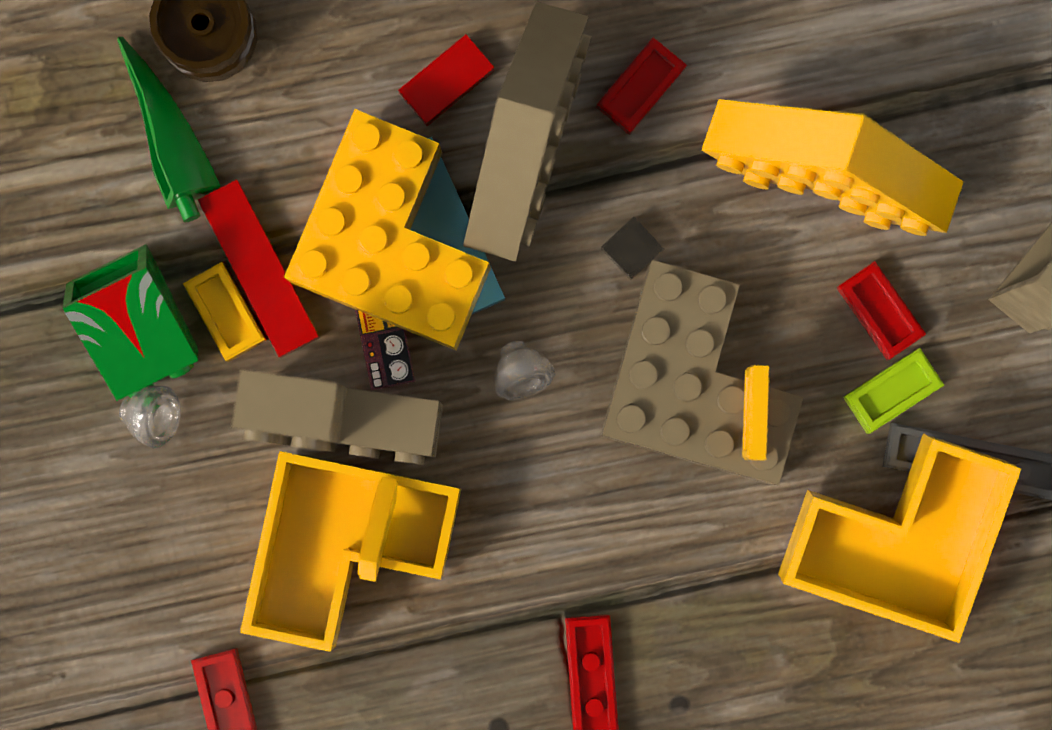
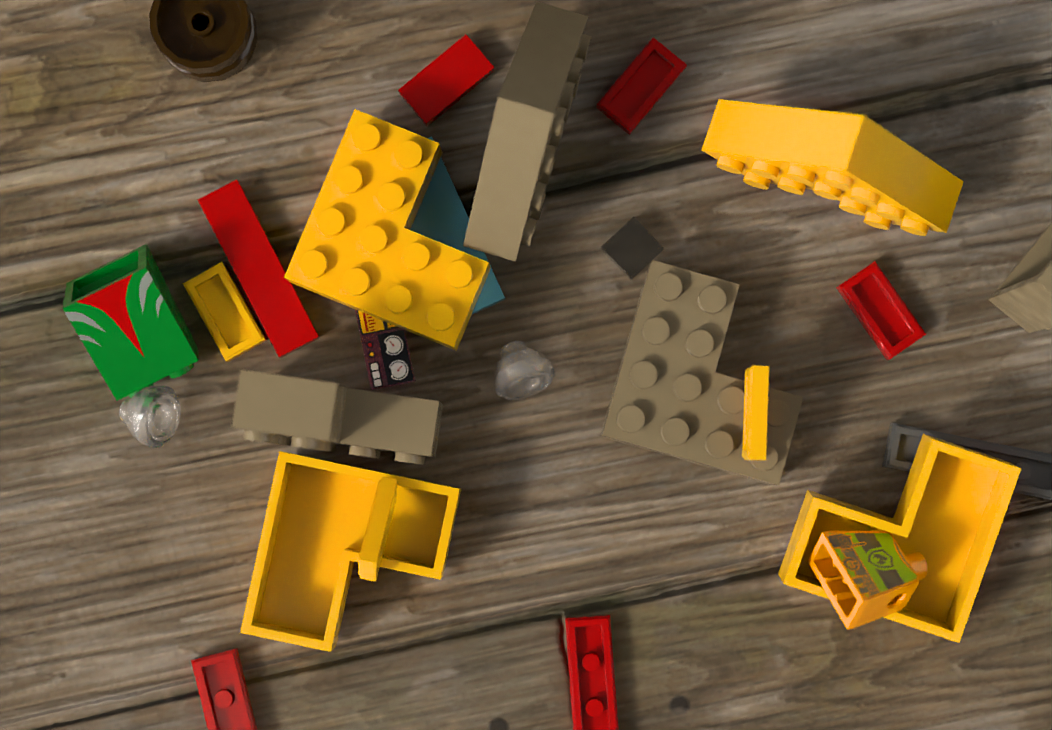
(175, 152): green piece -> none
(865, 574): none -> light orange torso
(893, 391): lime tile -> none

